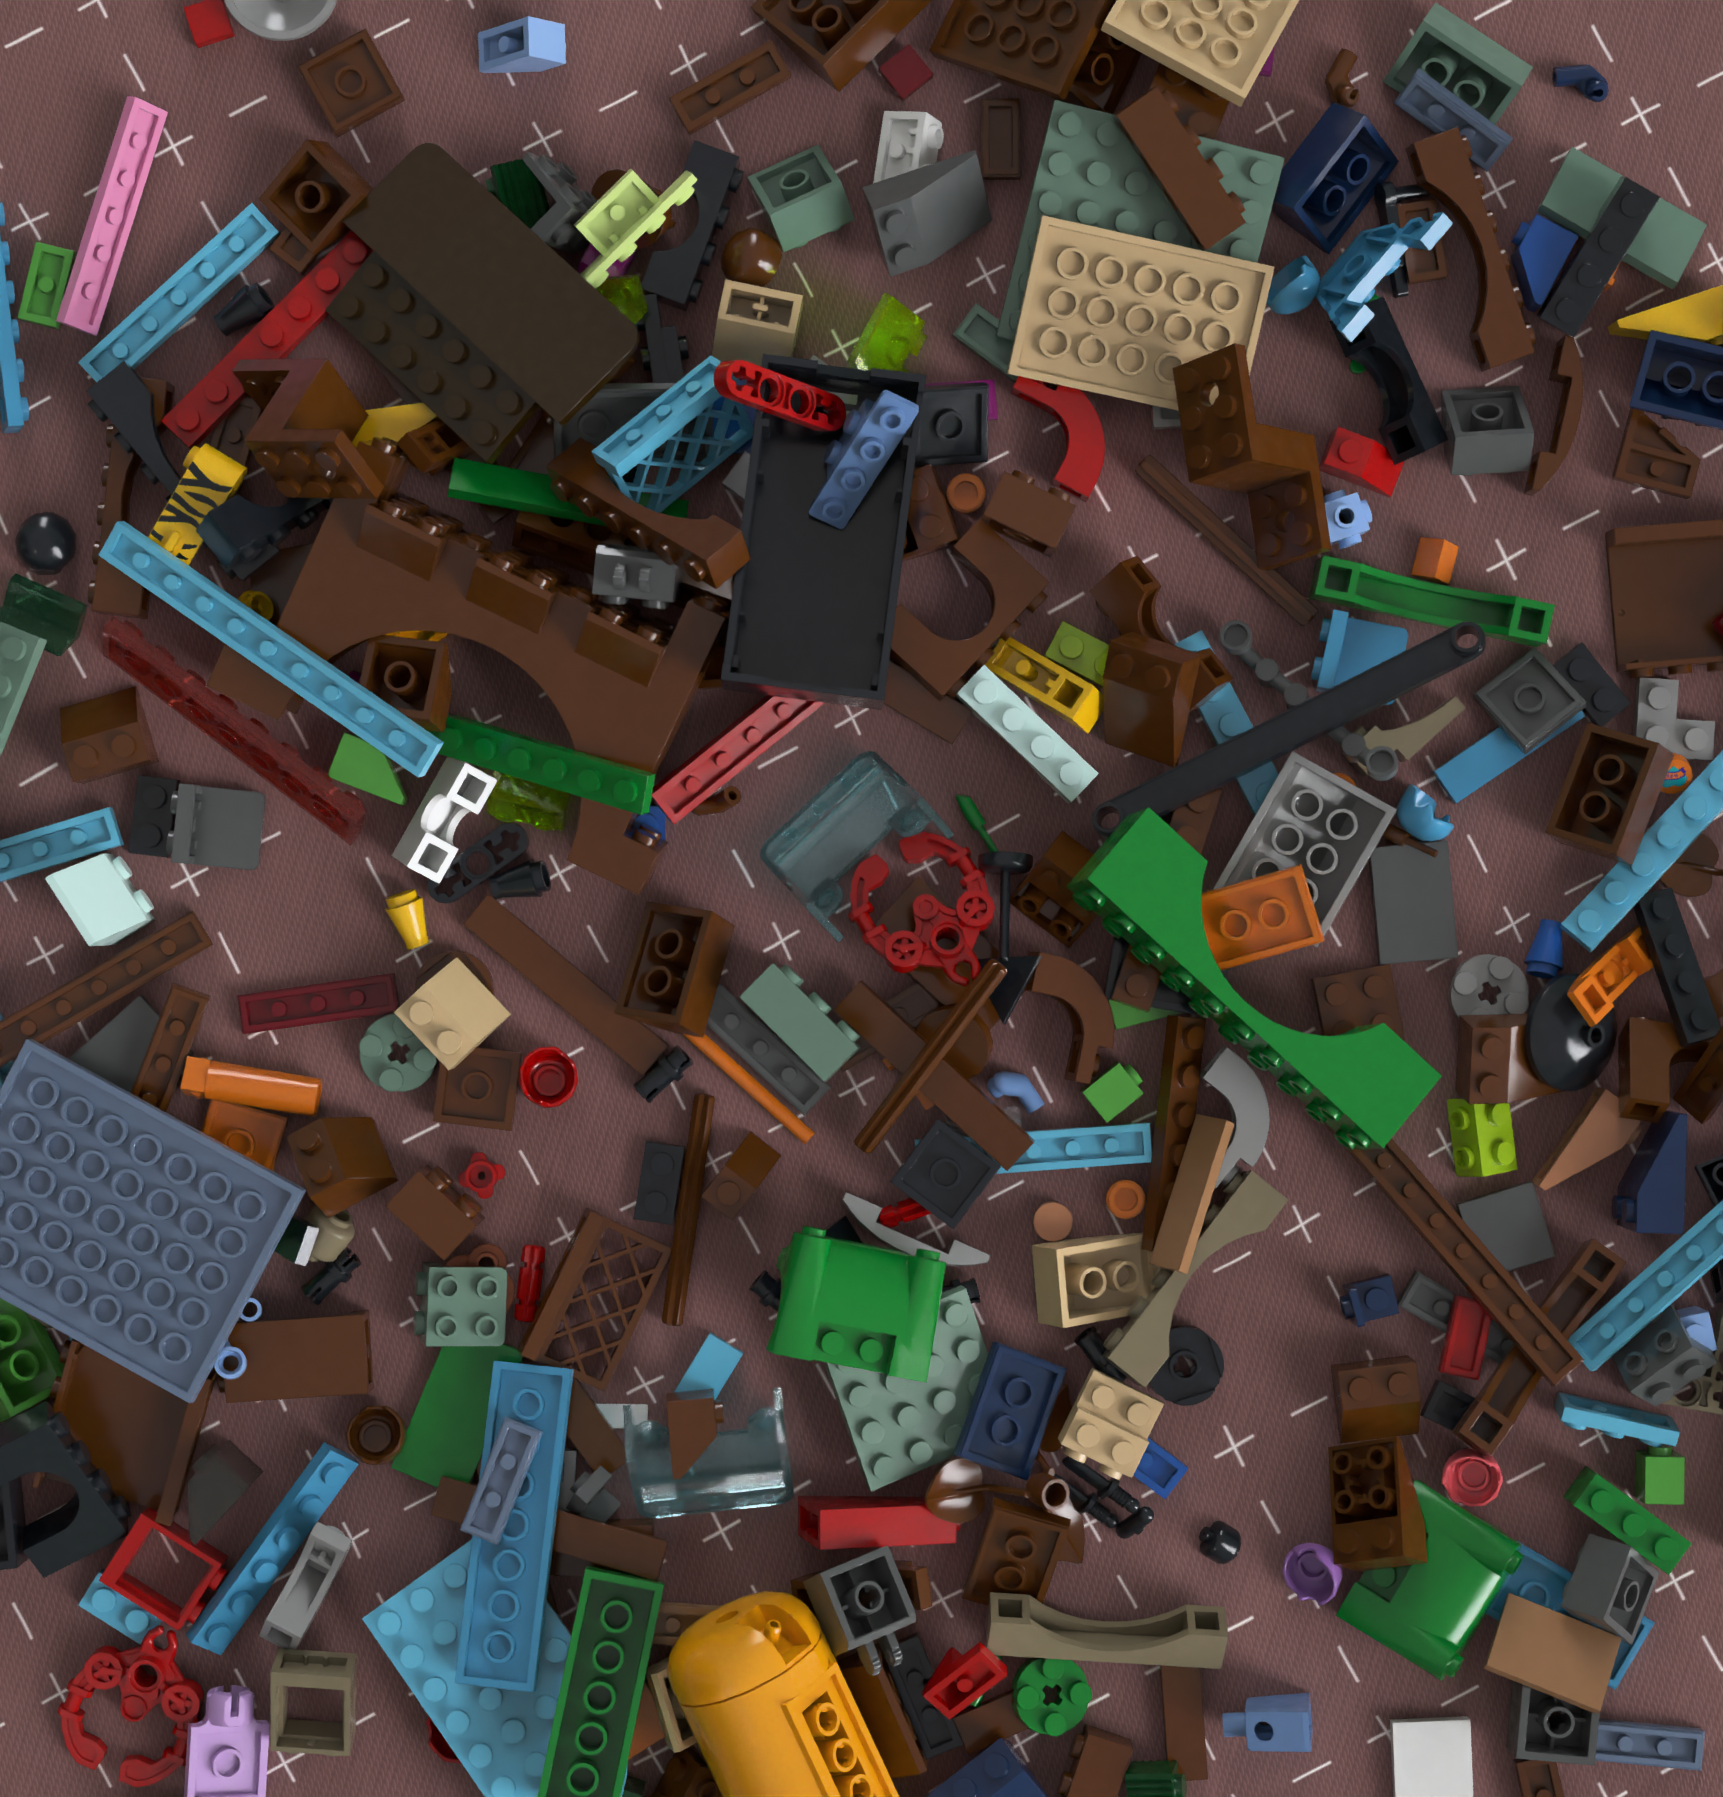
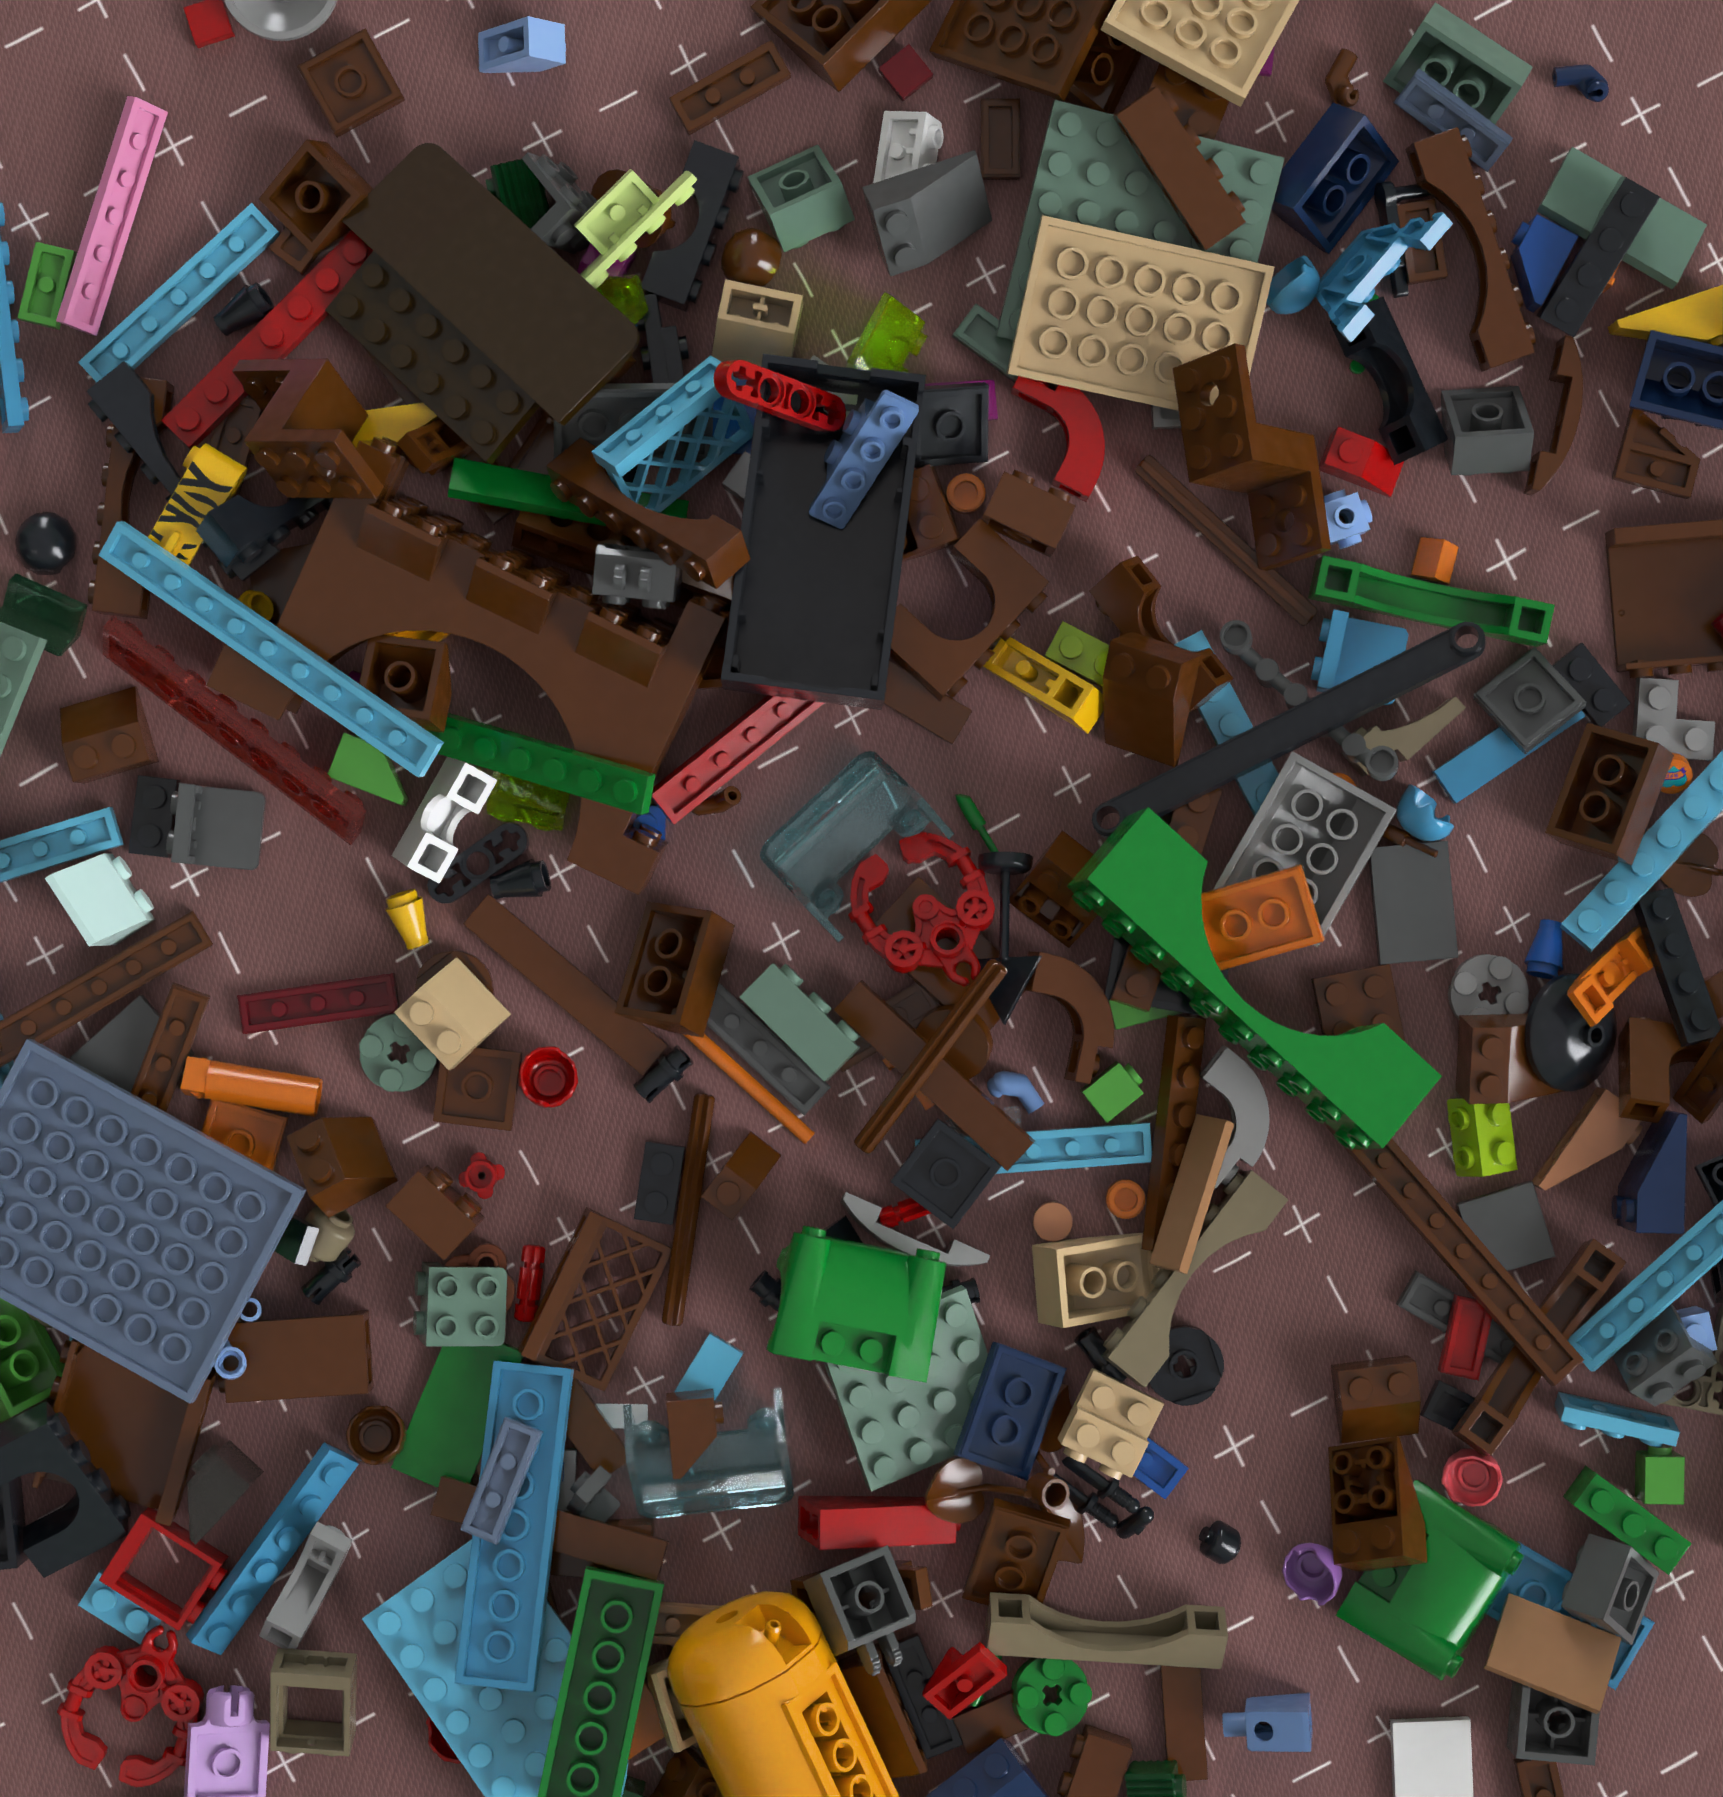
(1027, 734): light aqua arch -> none
(1369, 1300): dark blue bracket -> none
(1650, 1744): sand blue tile -> none

